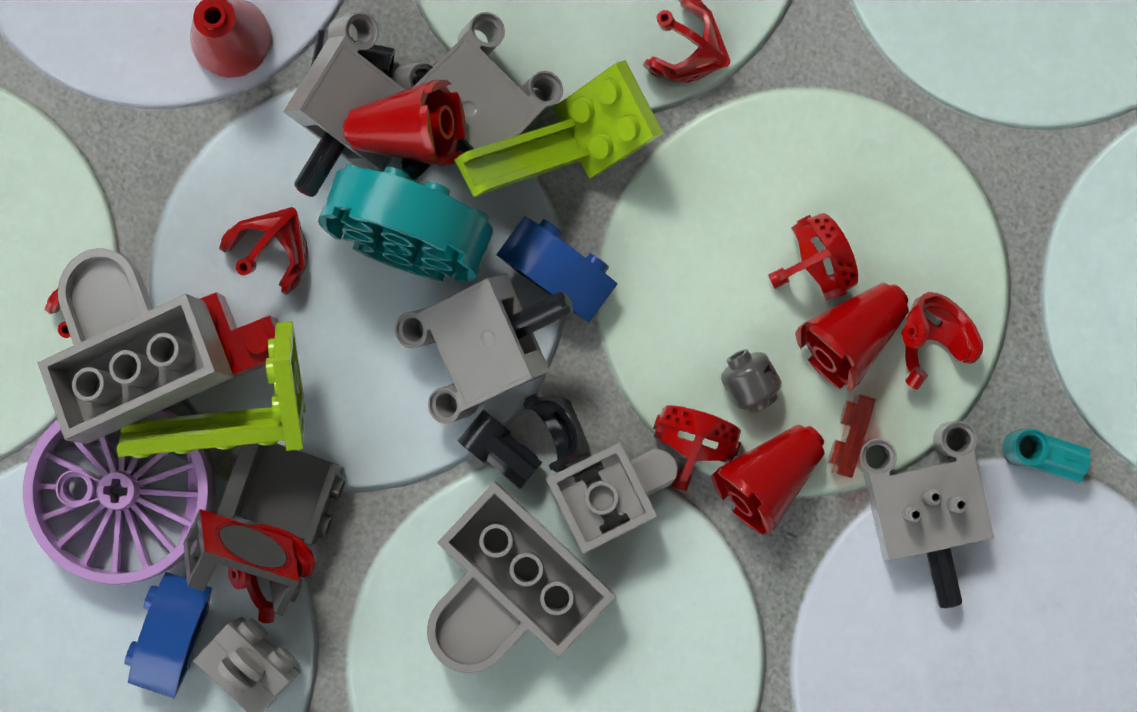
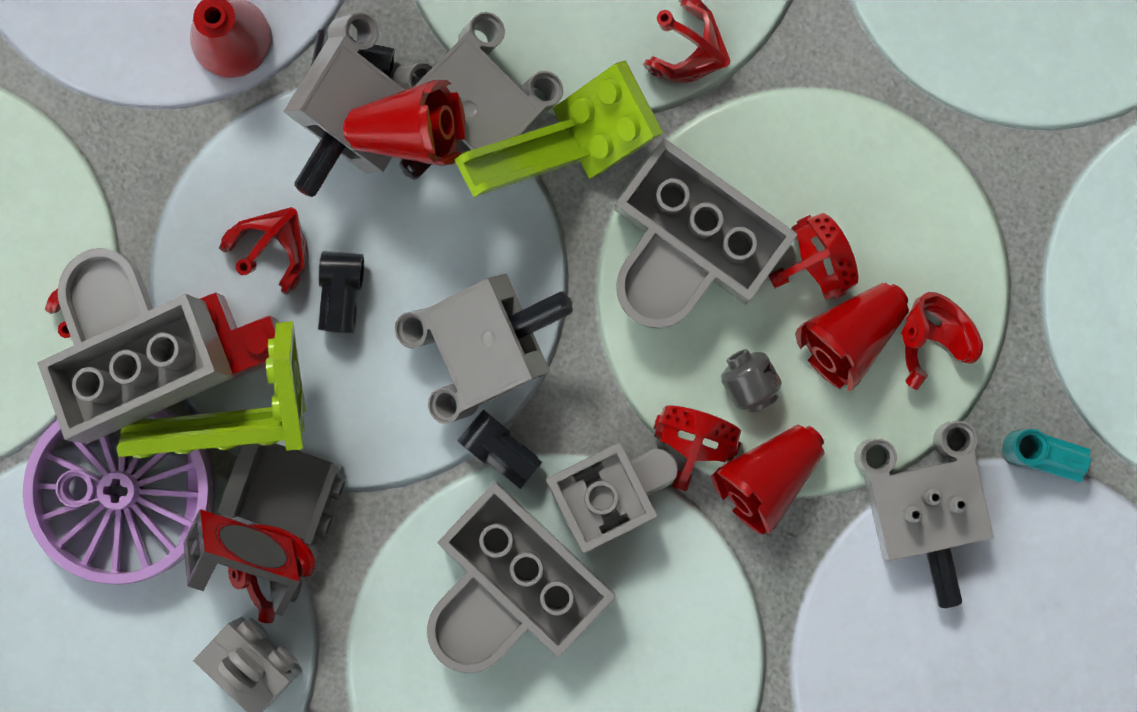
(167, 635): blue brick -> none
(340, 280): none -> black piece
(406, 223): teal brick -> none
(556, 267): blue brick -> none
(566, 447): black helmet -> none
(693, 236): none -> light grey brick
(856, 419): clear red plate -> none

